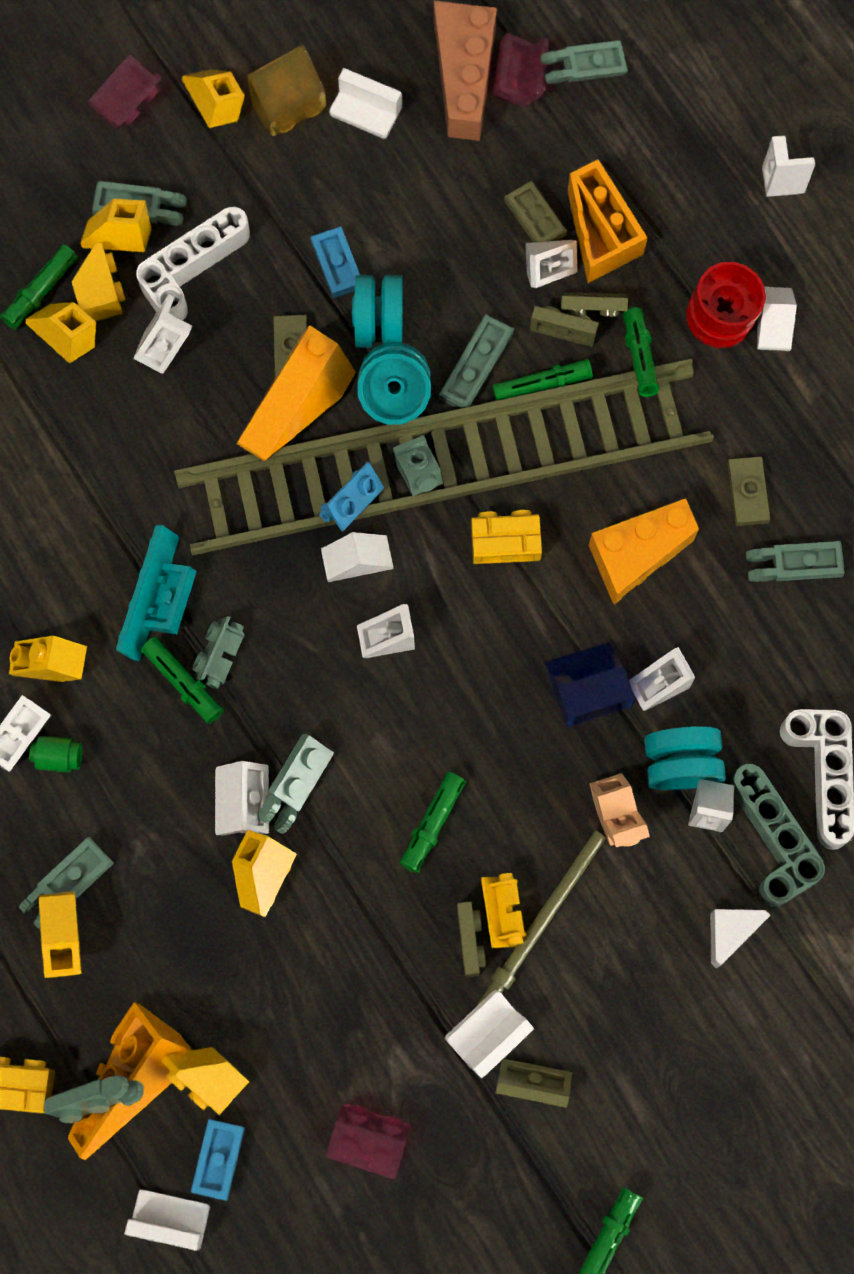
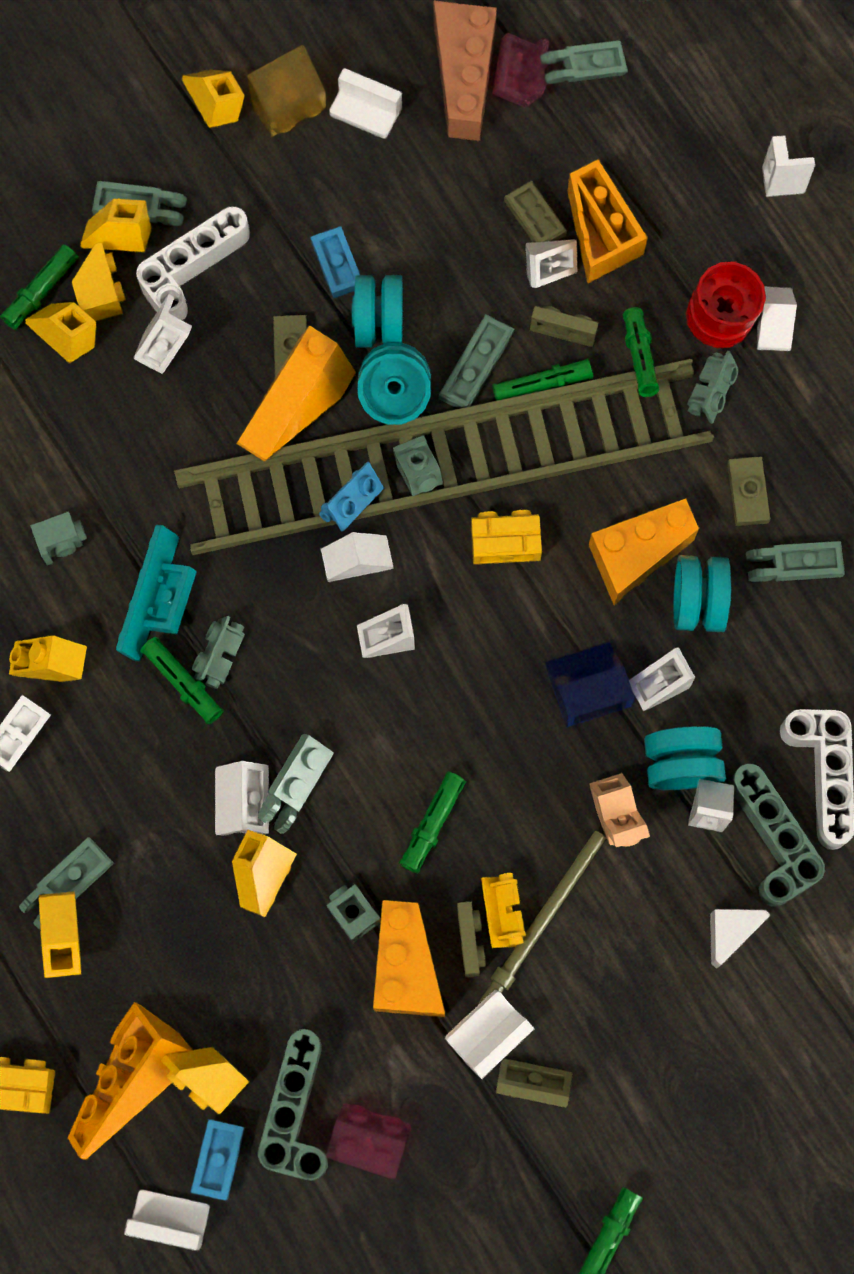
(56, 754): green brick -> none
(58, 536): none -> sand green brick
(93, 1098): sand green hinge -> none
(124, 91): clear pink bracket -> none
(297, 1102): none -> sand green beam
(366, 919): none -> sand green brick
(404, 964): none -> light orange wedge
(580, 302): olive plate -> none
(705, 593): none -> teal wheel
(720, 373): none -> sand green hinge

